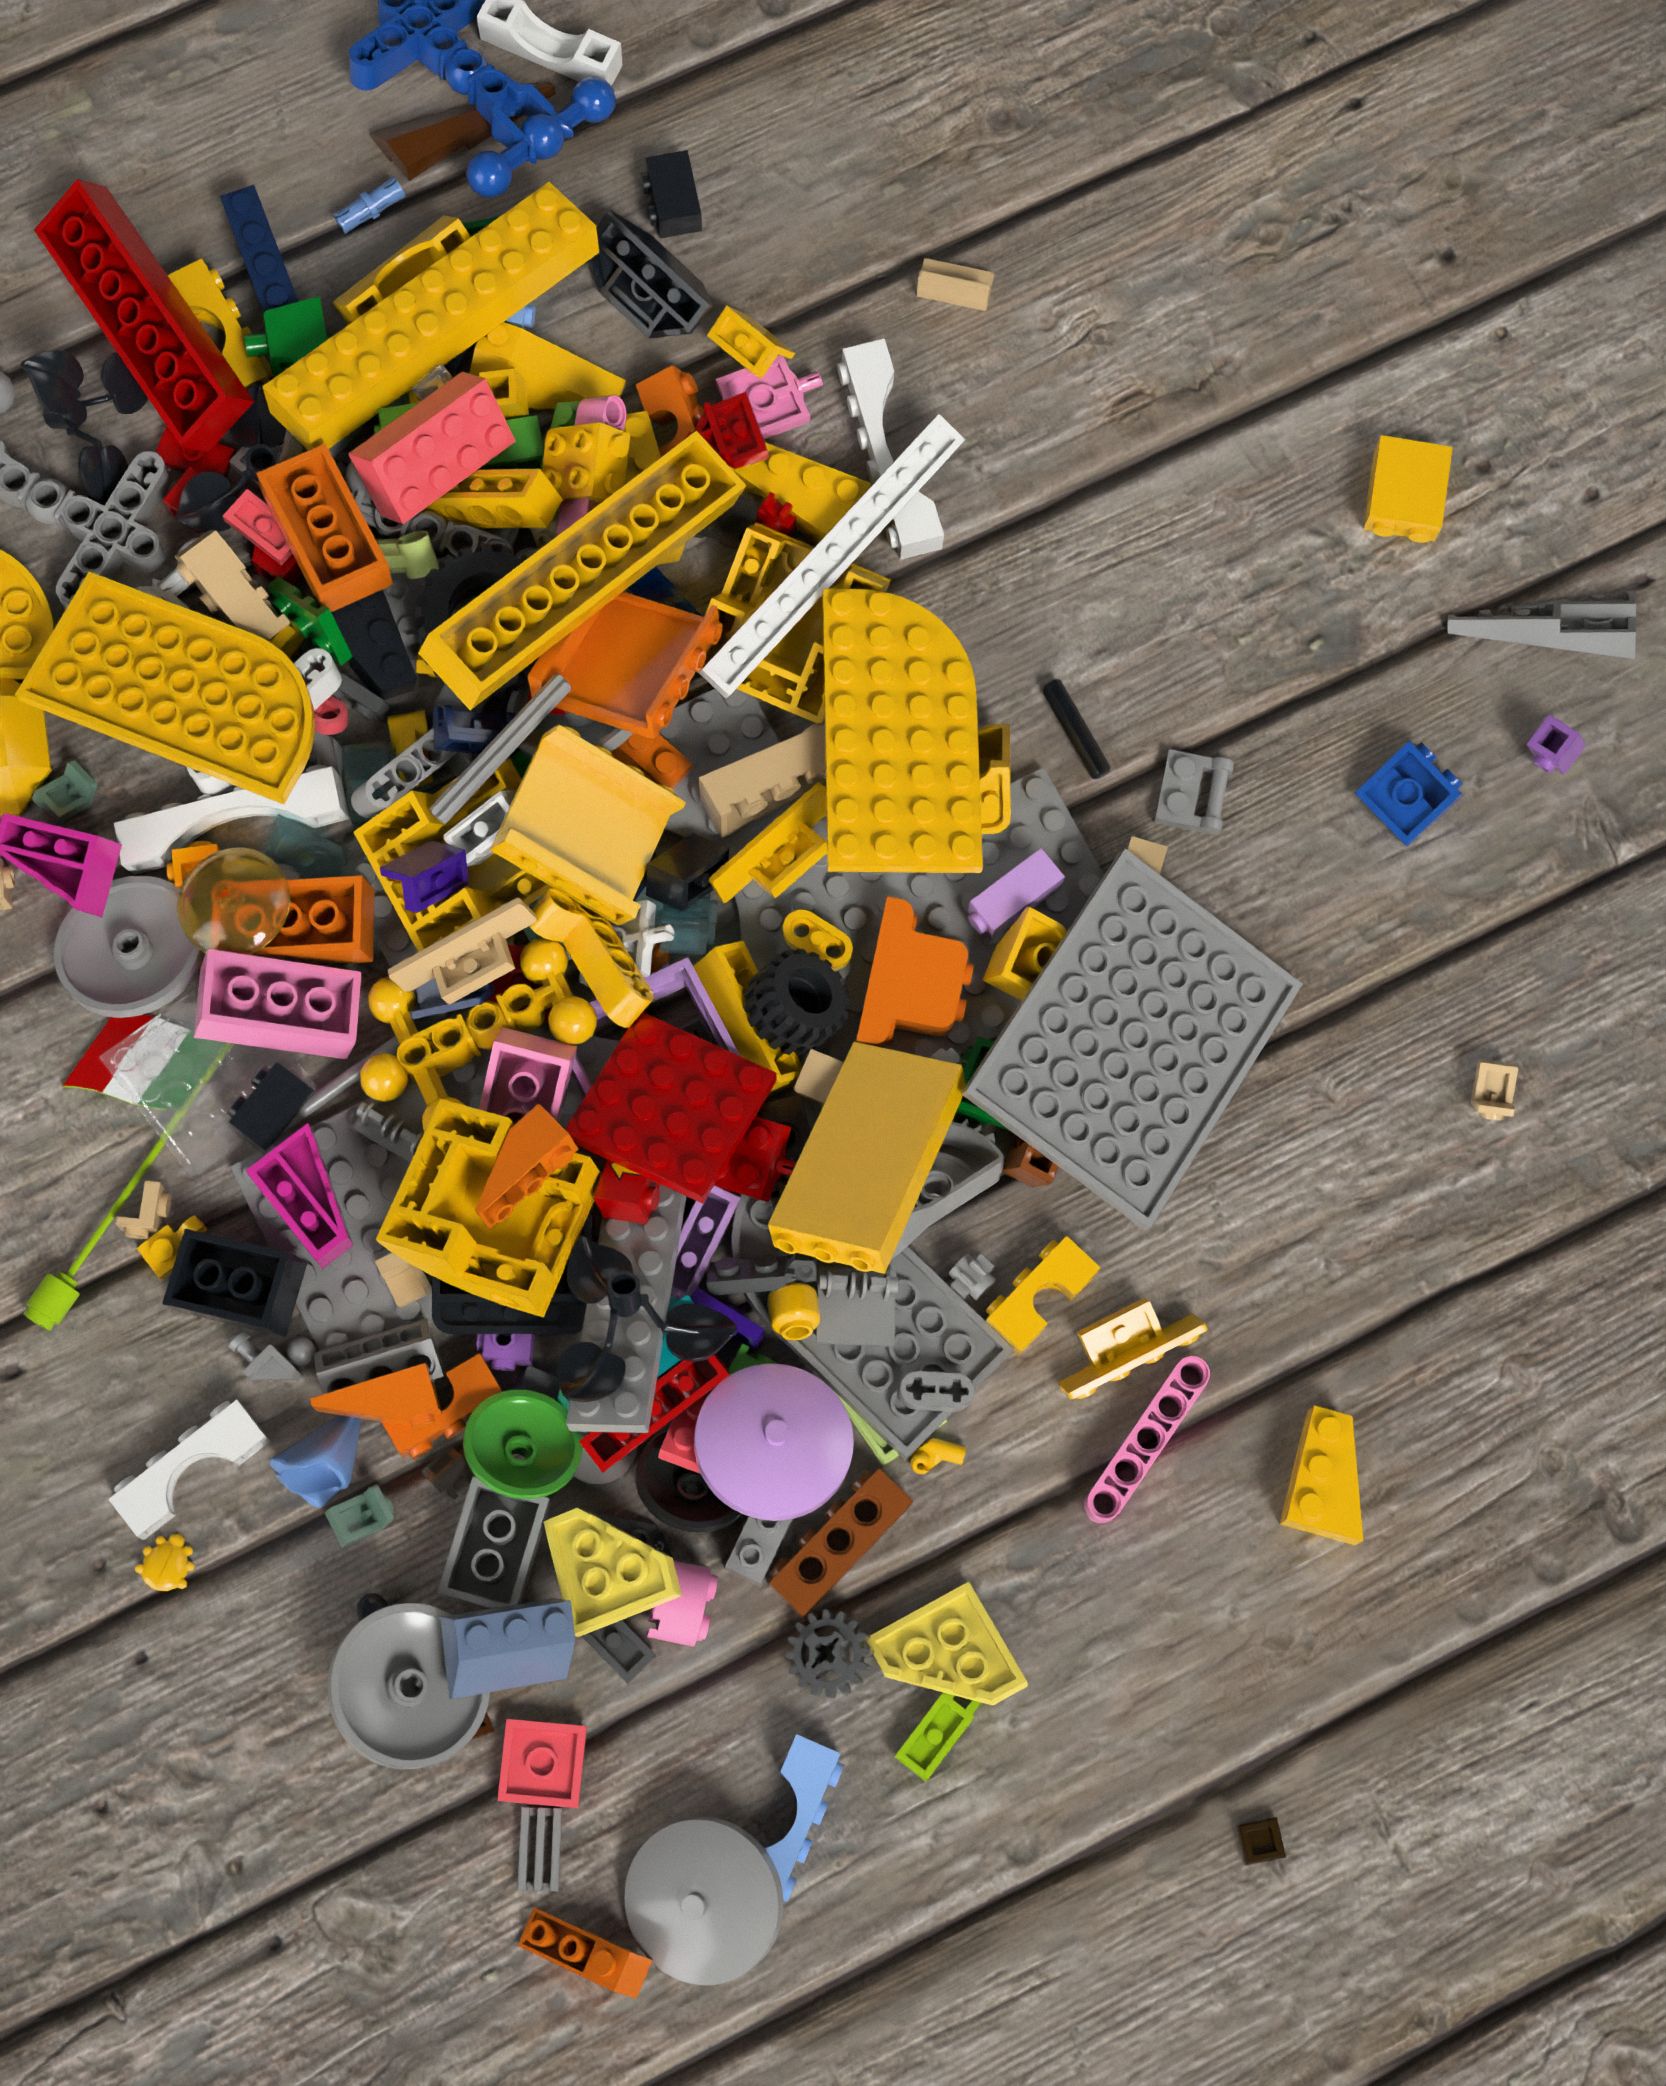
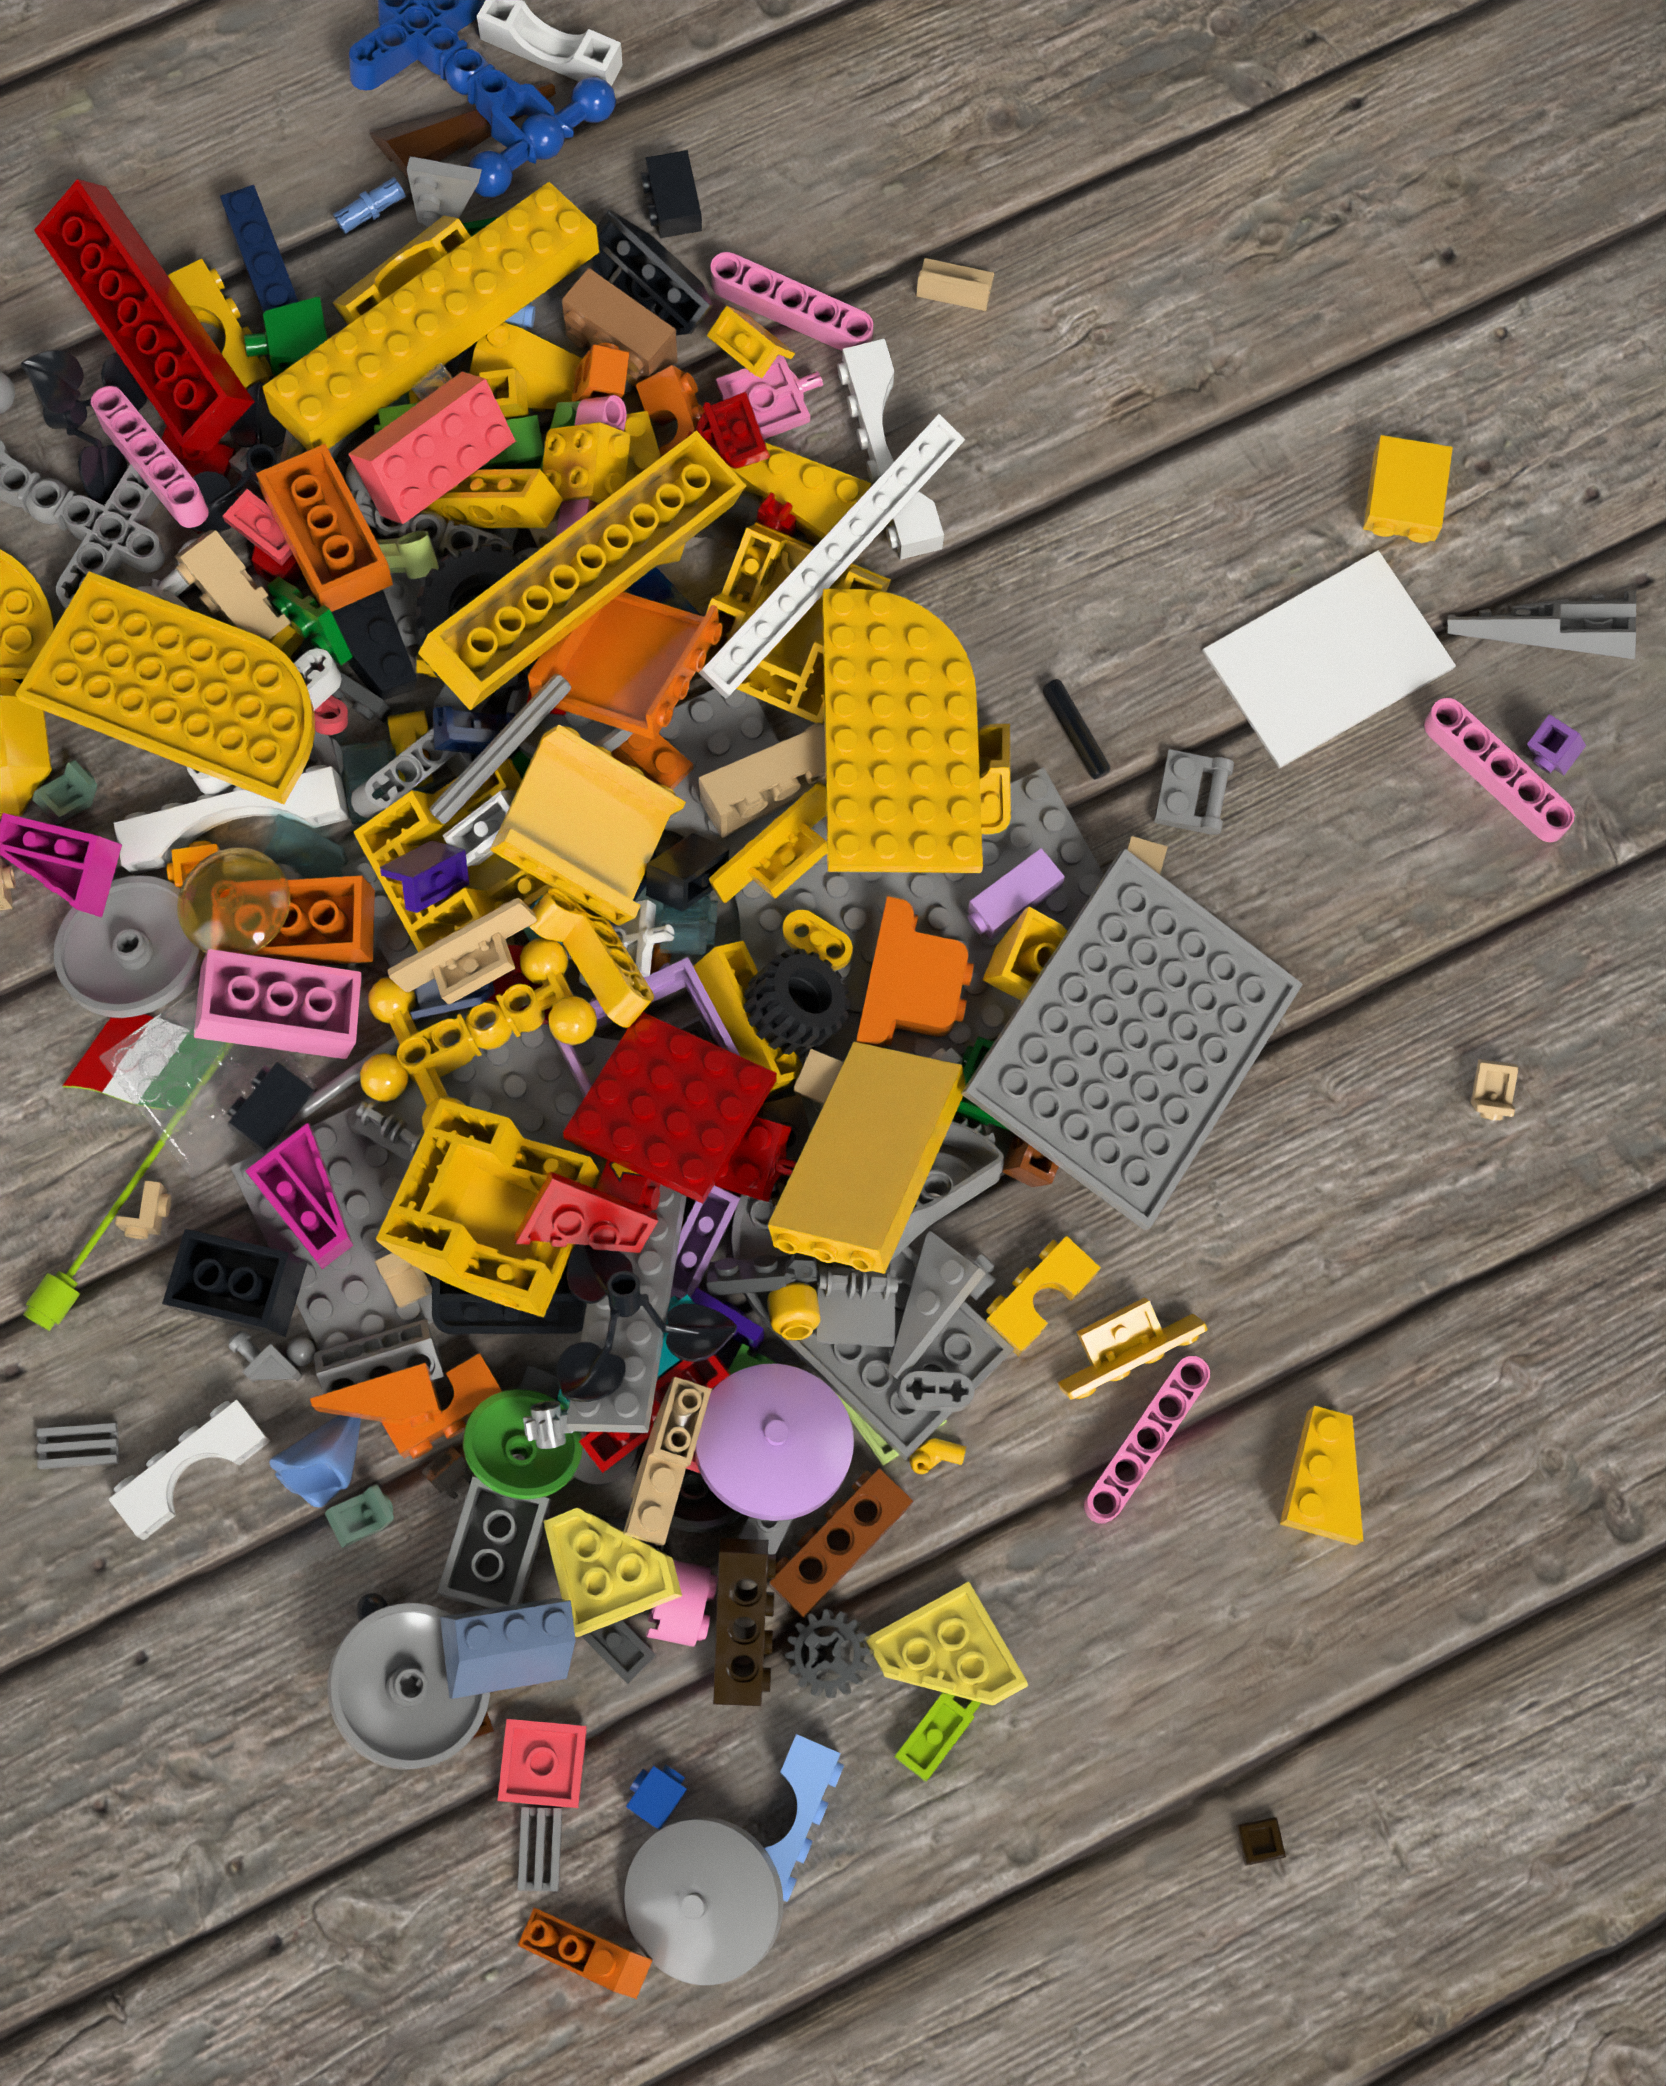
(45, 1447): none -> light grey tile
(150, 456): none -> bright pink beam
(163, 1246): yellow plate -> none
(166, 1563): yellow piece -> none
(440, 188): none -> light grey wing
(504, 1358): medium lavender brick -> none
(527, 1073): bright pink brick -> none
(527, 1157): orange slope -> none
(547, 1424): none -> light grey gear
(583, 1215): none -> wing
(601, 372): none -> orange brick
(604, 314): none -> medium nougat brick
(656, 1794): none -> blue brick
(665, 1461): none -> tan slope
(735, 1682): none -> dark brown brick
(783, 289): none -> bright pink beam
(938, 1290): none -> light grey wing
(1328, 659): none -> white piece
(1410, 792): blue plate -> none
(1503, 788): none -> bright pink beam

